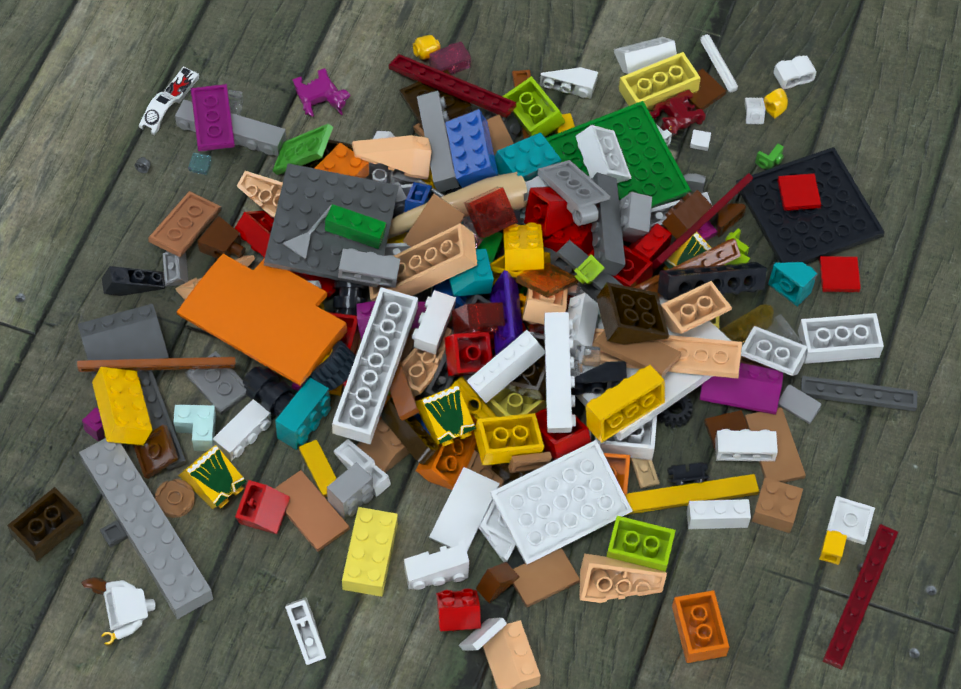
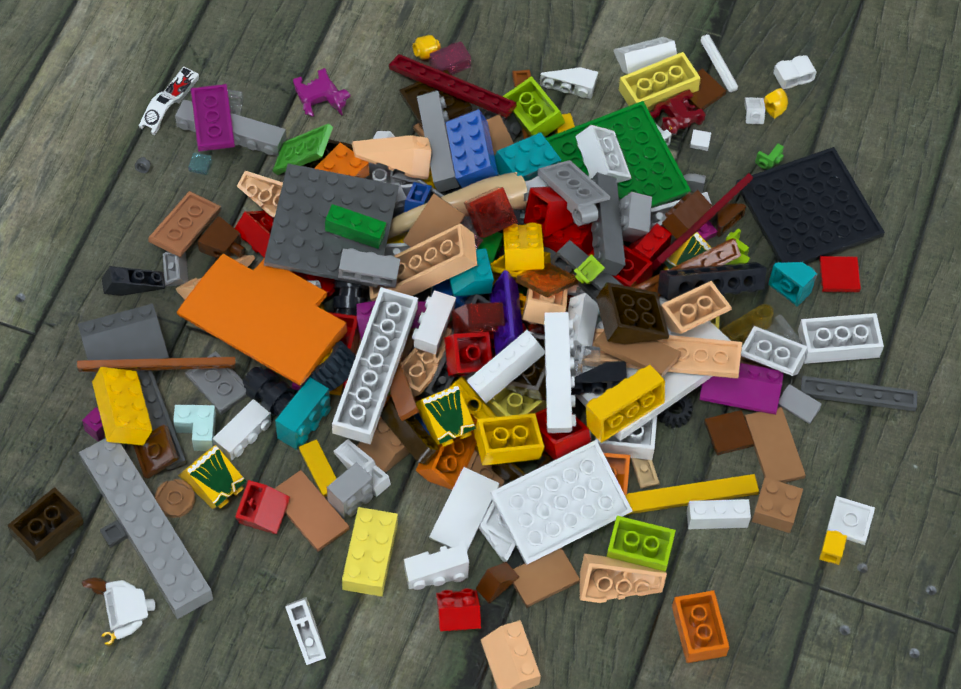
(300, 243): light grey piece -> none
(482, 635): white tile -> none
(529, 462): medium nougat tile -> none
(695, 473): black hinge -> none
(746, 445): white brick -> none
(799, 192): red tile -> none
(860, 597): dark red tile -> none

